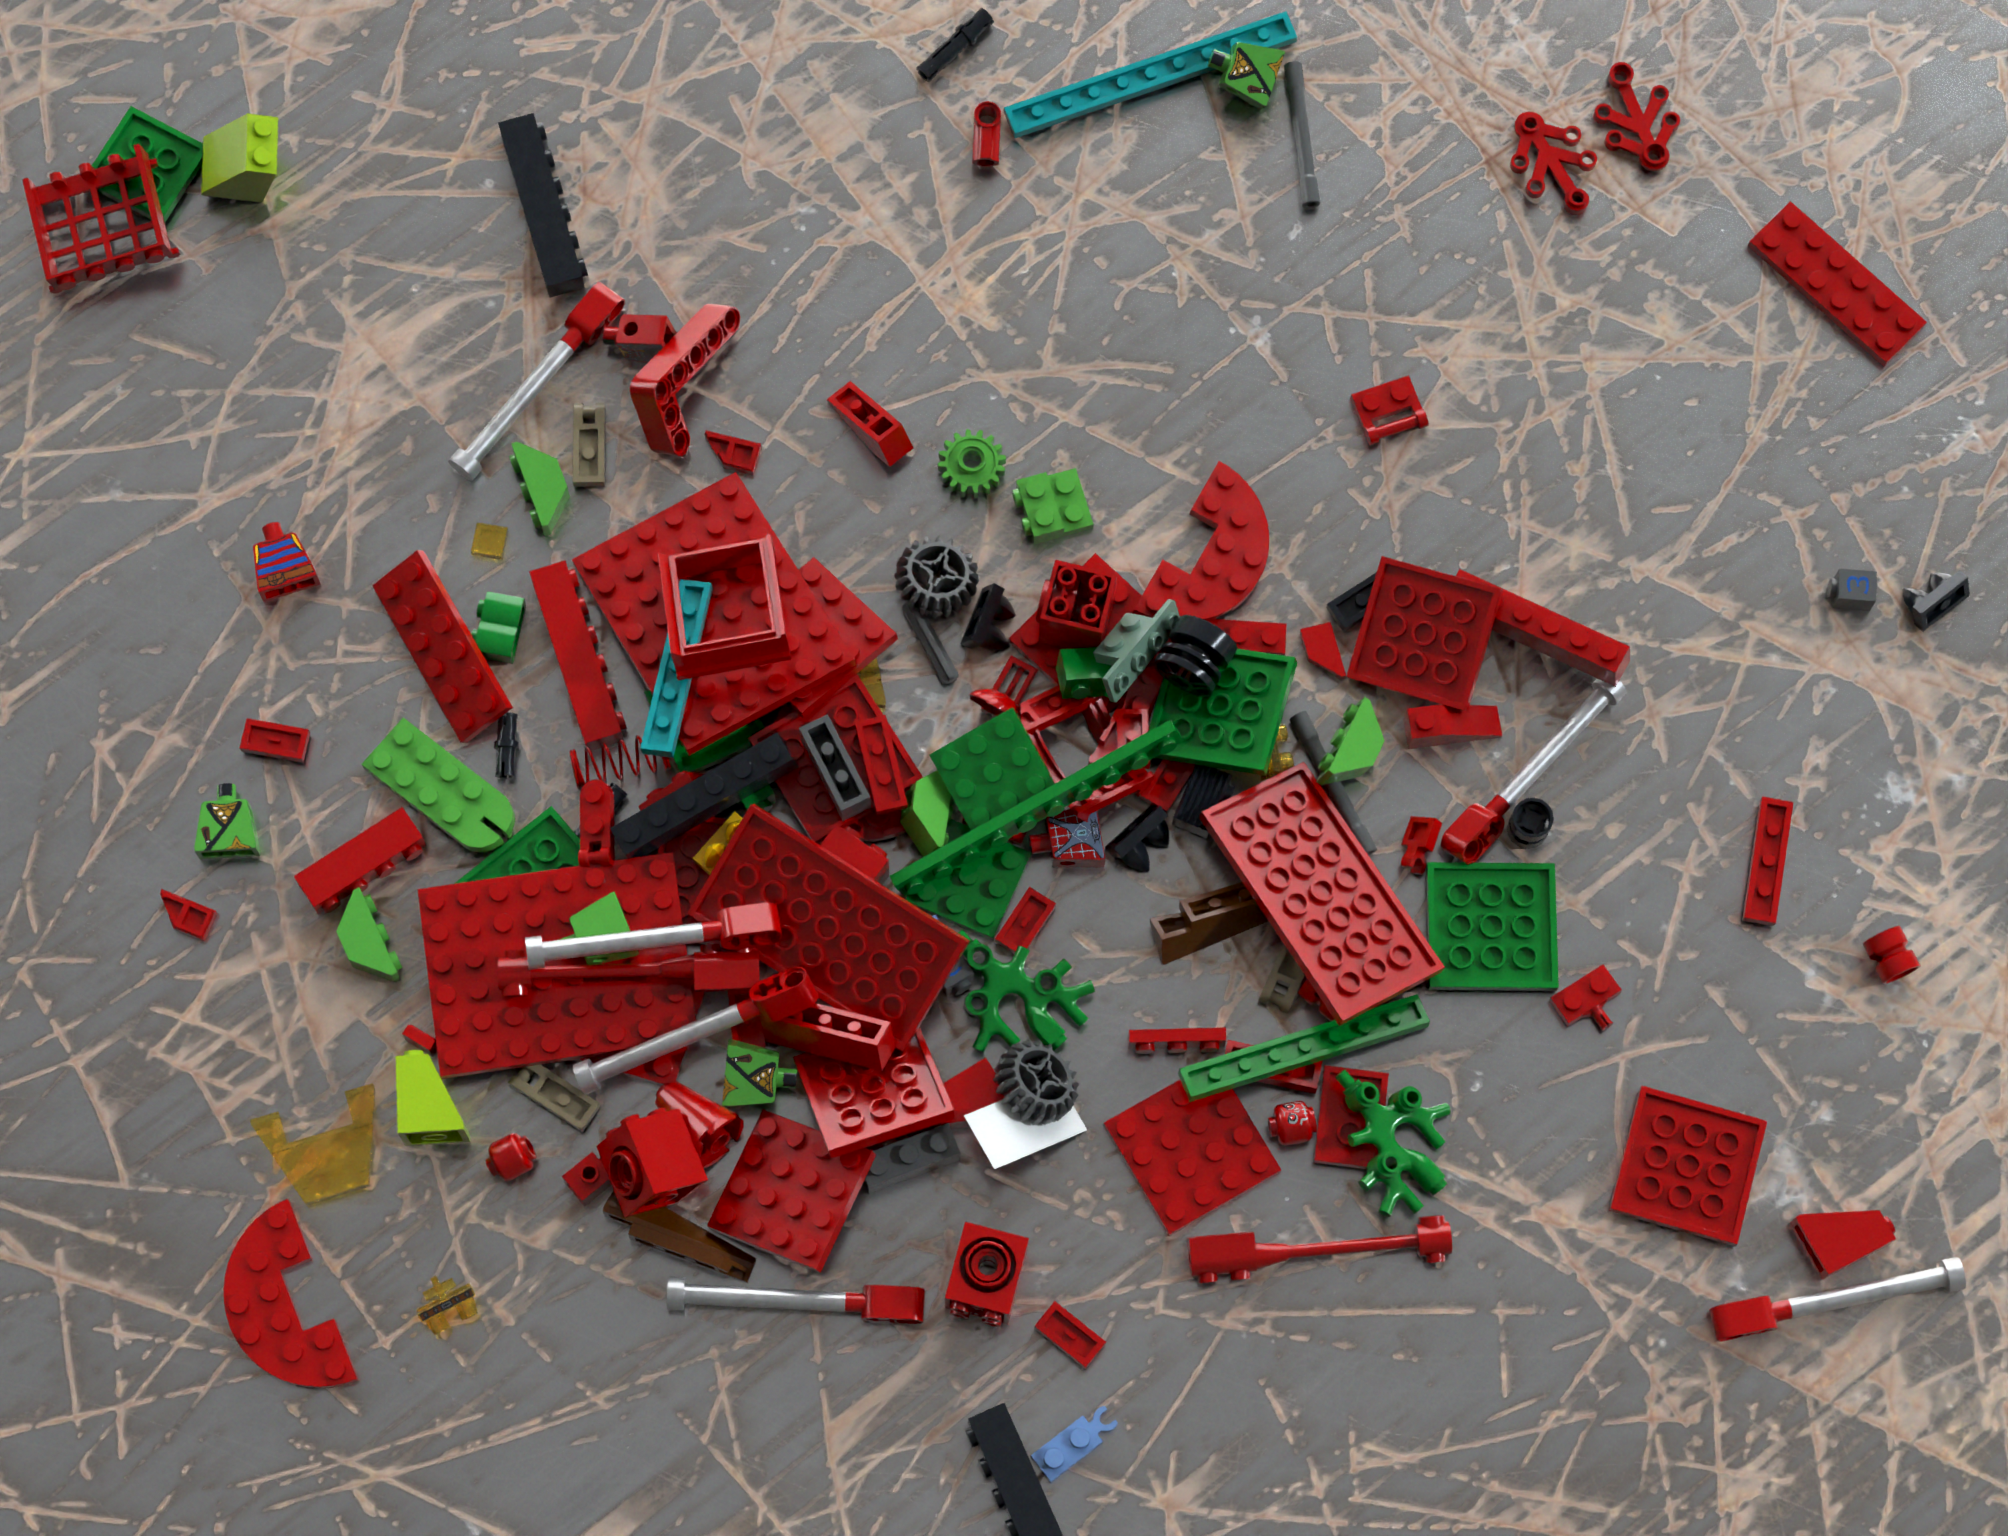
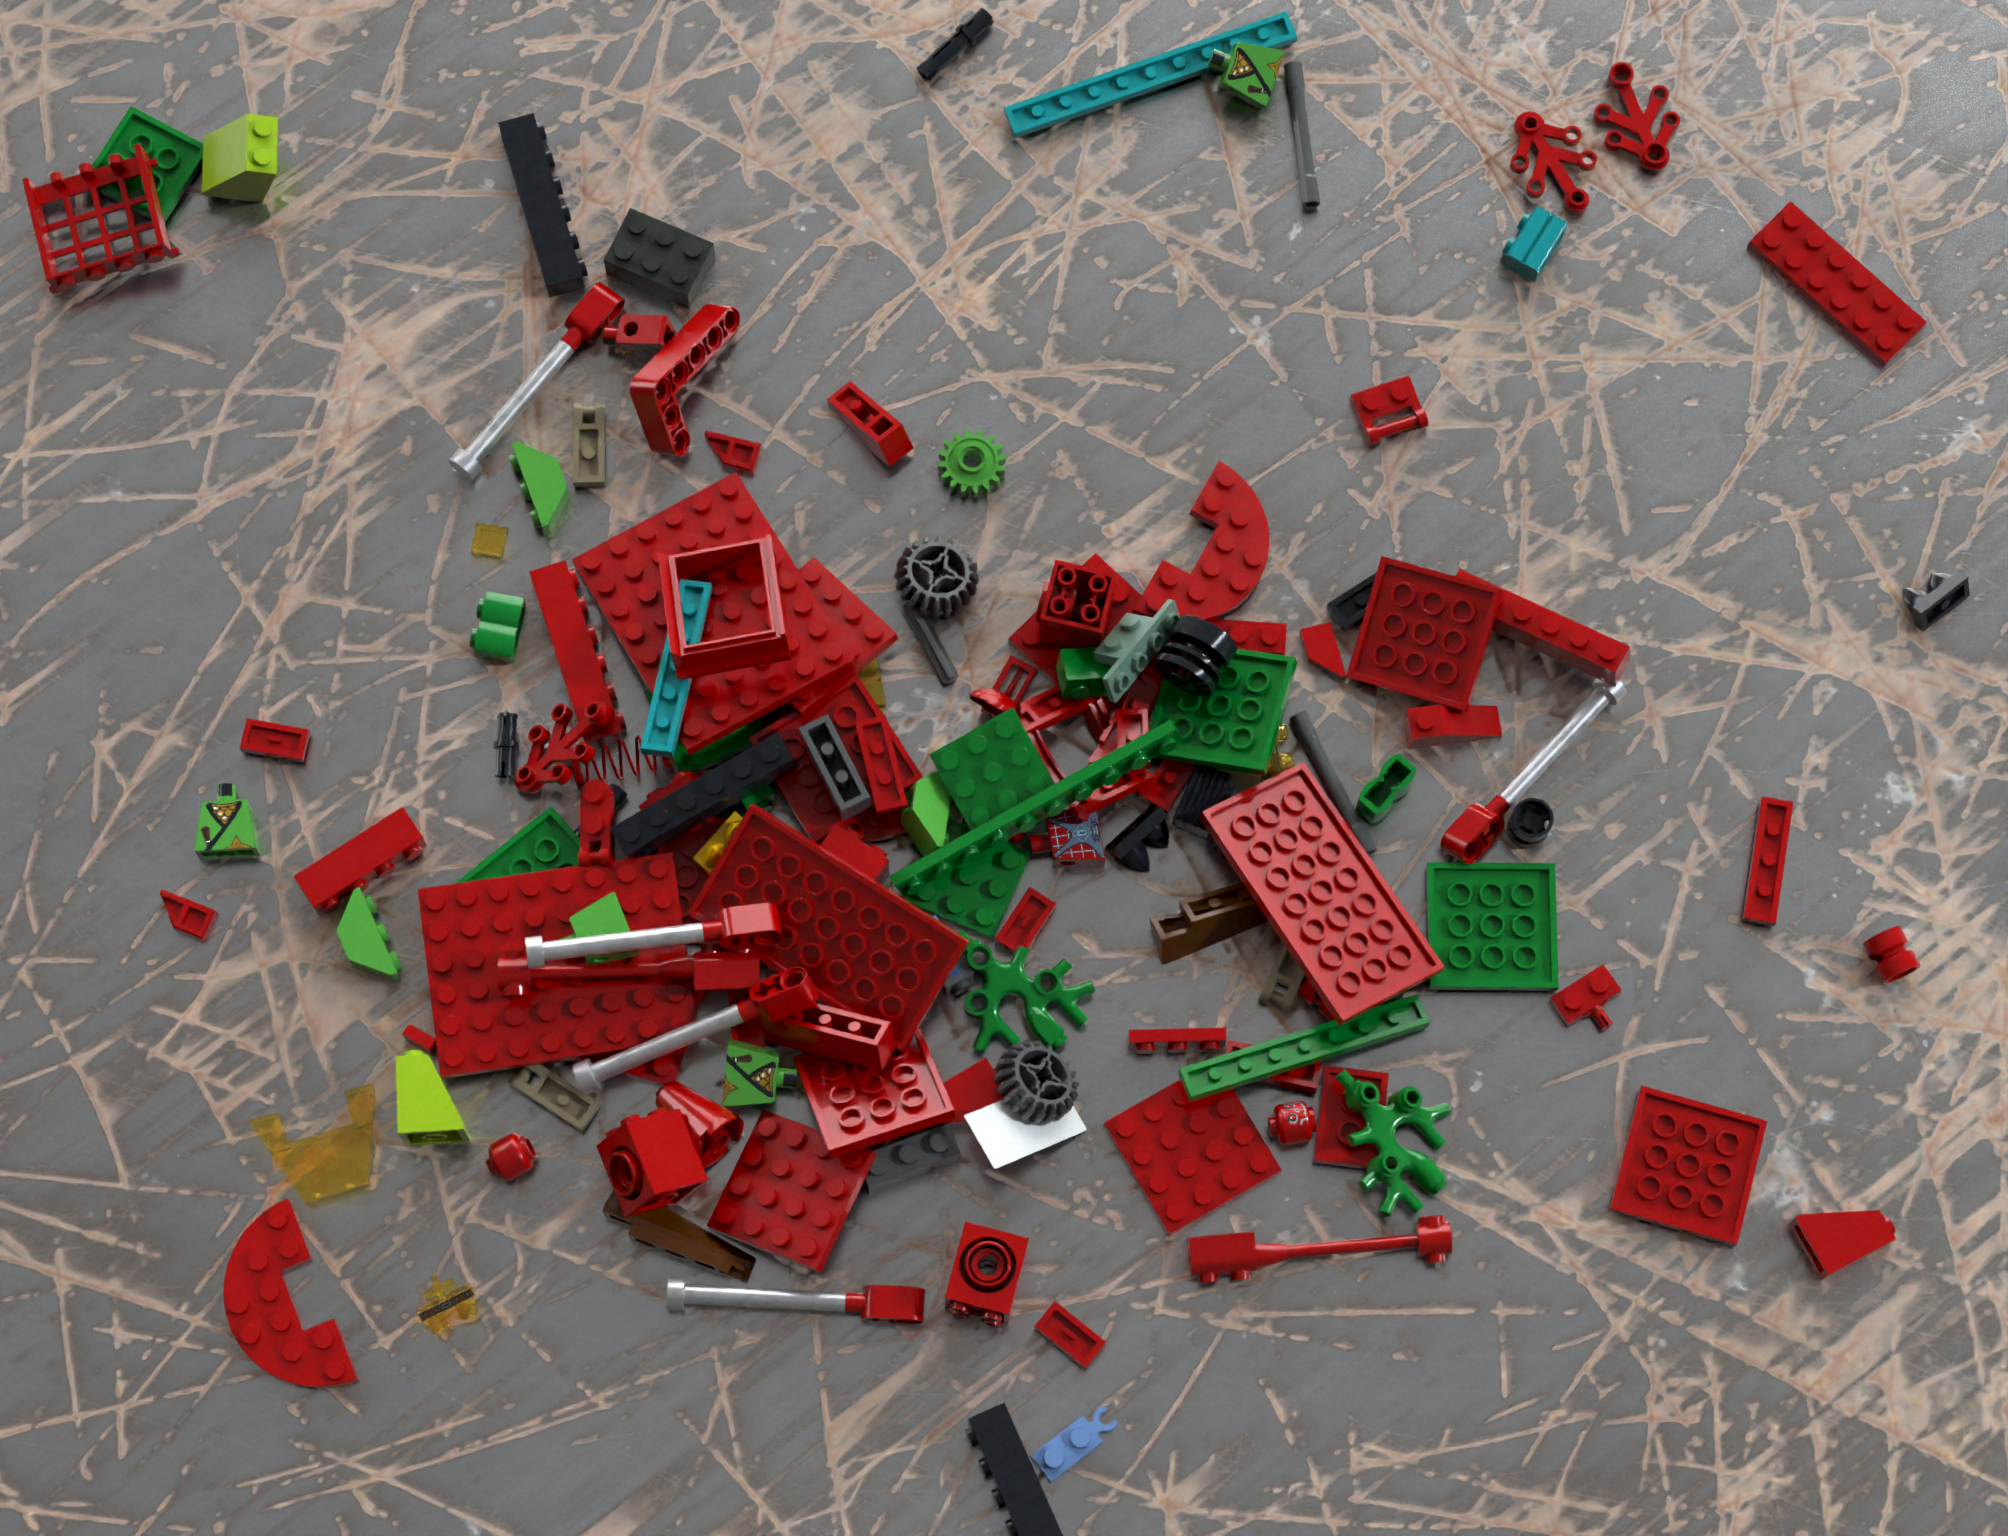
(282, 564): torso -> none
(441, 788): bright green plate -> none
(442, 646): red plate -> none
(534, 774): none -> red plant
(587, 1179): red brick -> none
(659, 258): none -> pearl dark grey brick
(980, 629): black tile -> none
(986, 136): red piece -> none
(1052, 505): bright green plate -> none
(1353, 745): bright green slope -> none
(1381, 791): none -> green brick
(1418, 839): red plate -> none
(1534, 244): none -> teal brick
(1761, 1315): piece -> none
(1853, 589): dark grey brick -> none

